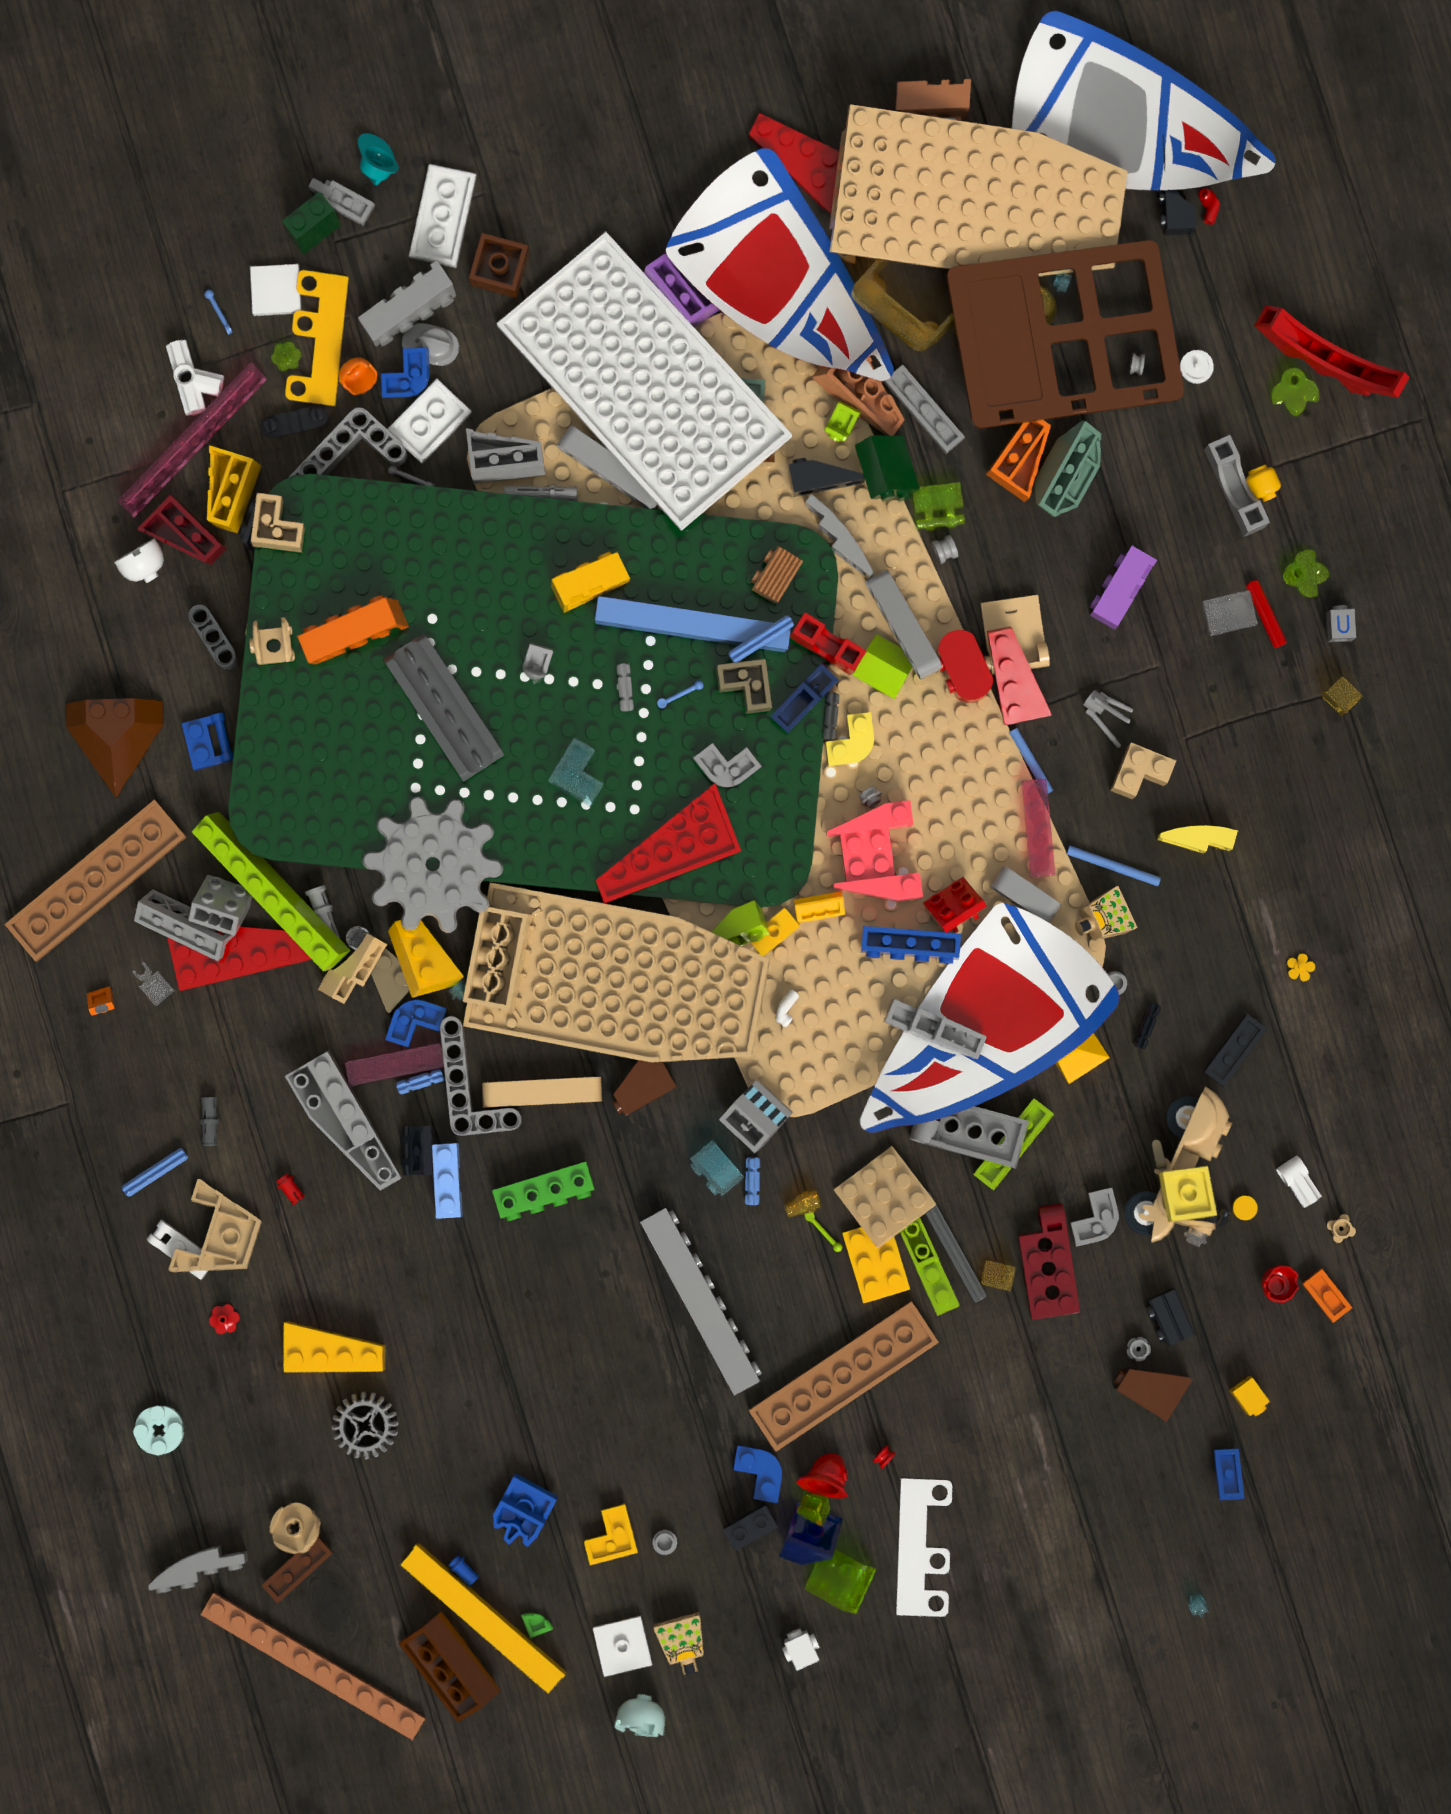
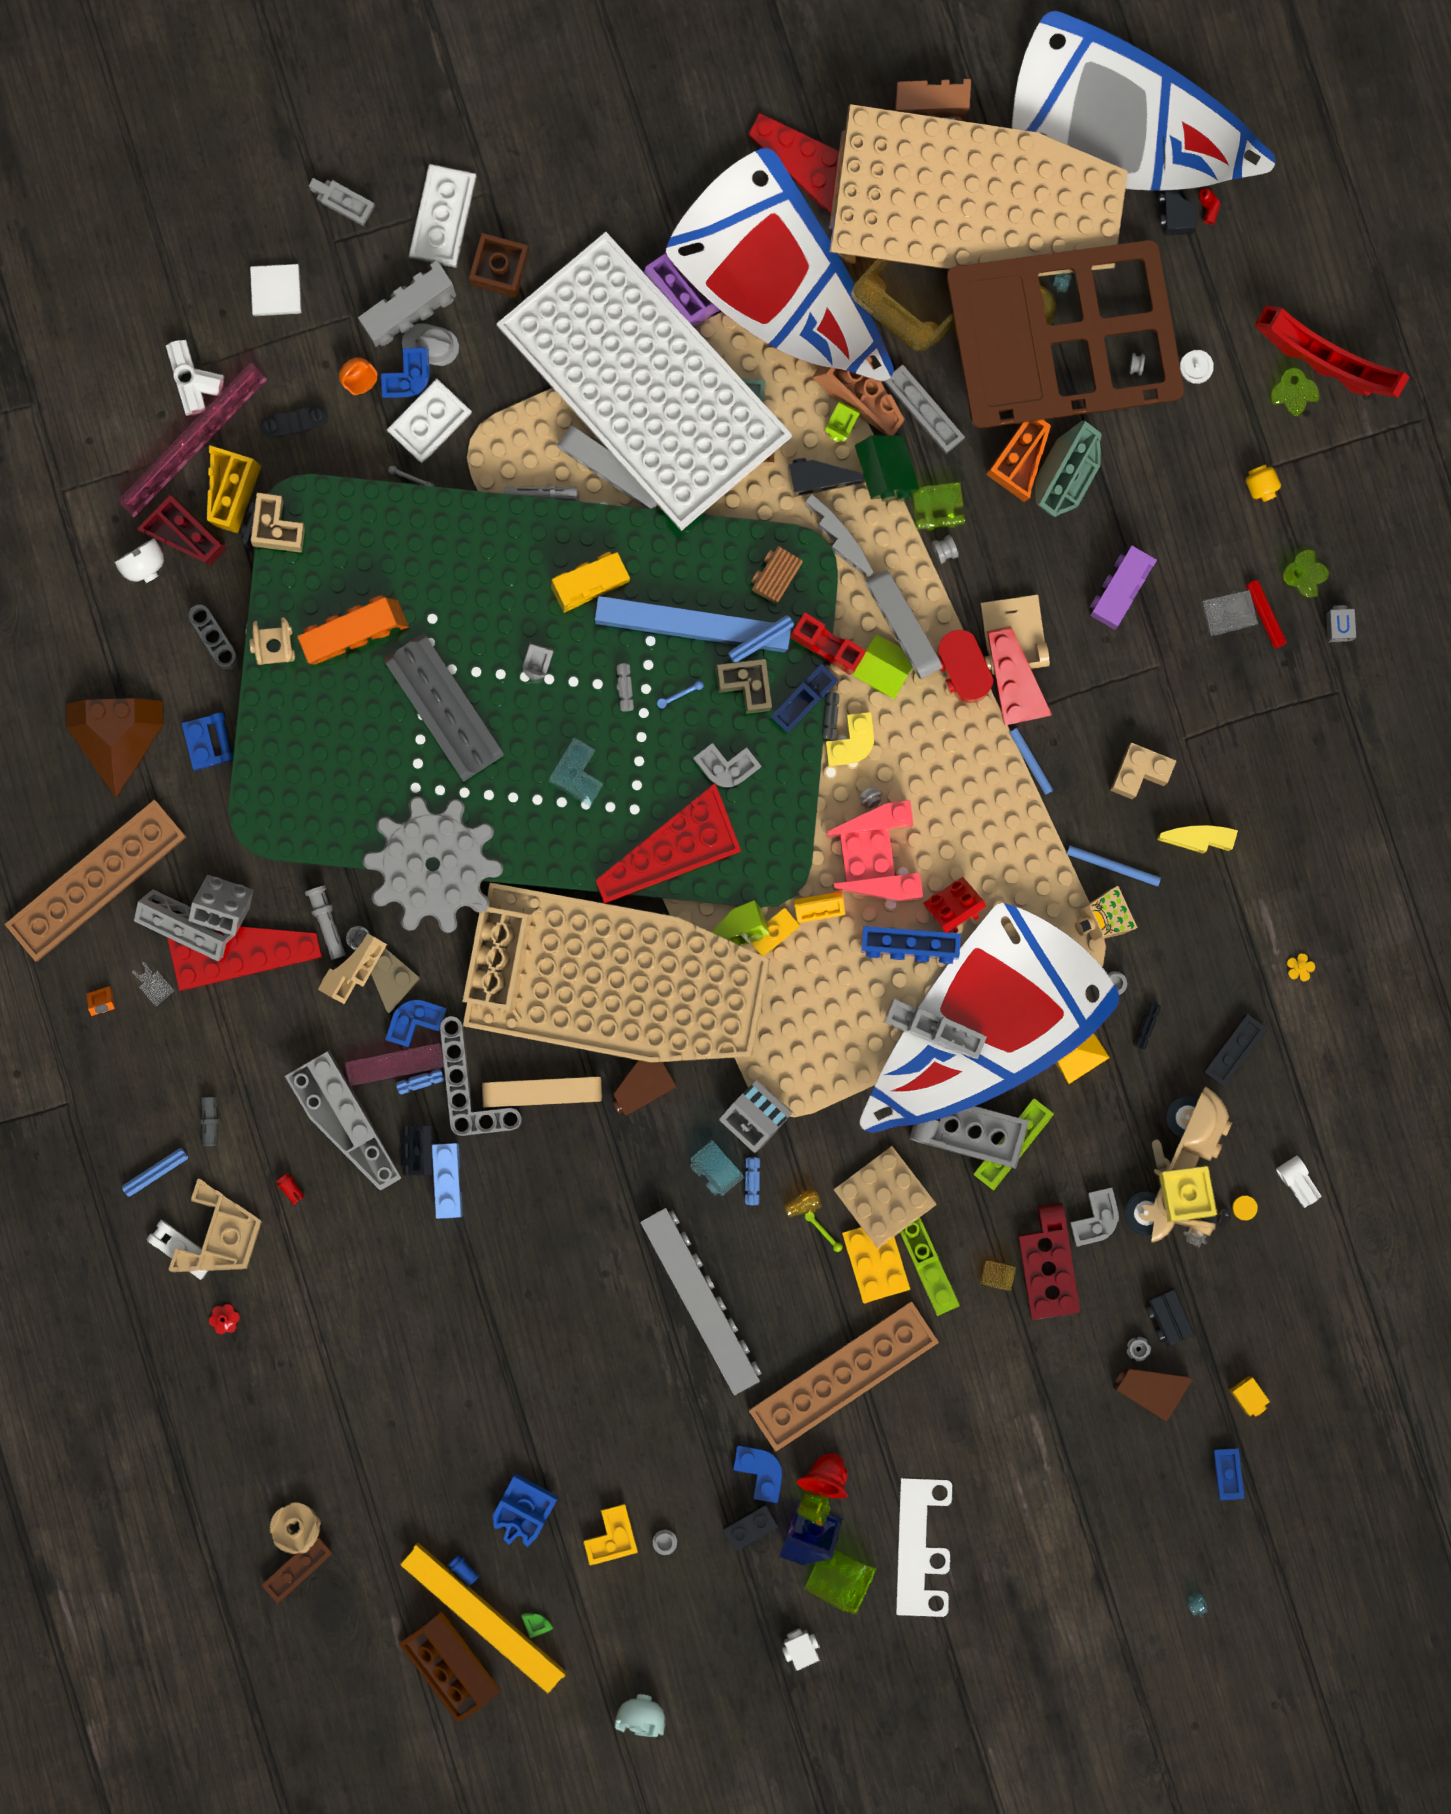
(145, 1432): light aqua plate -> none
(189, 1569): light grey slope -> none
(209, 295): medium blue hinge -> none
(272, 892): lime brick -> none
(289, 361): clear neon green plant -> none
(311, 223): dark green brick -> none
(313, 1666): nougat plate -> none
(325, 1351): yellow wedge -> none
(328, 332): yellow piece -> none
(355, 1420): light grey gear -> none
(356, 433): light grey beam -> none
(376, 158): teal piece -> none
(423, 960): yellow wedge -> none
(458, 990): clear light blue plate -> none
(502, 457): light grey wedge -> none
(543, 1190): bright green brick -> none
(622, 1646): white plate -> none
(681, 1640): torso -> none
(784, 1006): white arm -> none
(884, 1456): red bush -> none
(955, 1253): dark grey axle -> none
(1025, 894): light grey beam -> none
(1038, 828): clear pink plate -> none
(1098, 703): light grey plant -> none
(1229, 473): light grey arch -> none
(1280, 1283): red hair -> none
(1326, 1295): orange plate -> none
(1342, 696): clear yellow panel -> none
(1347, 1231): tan plate -> none

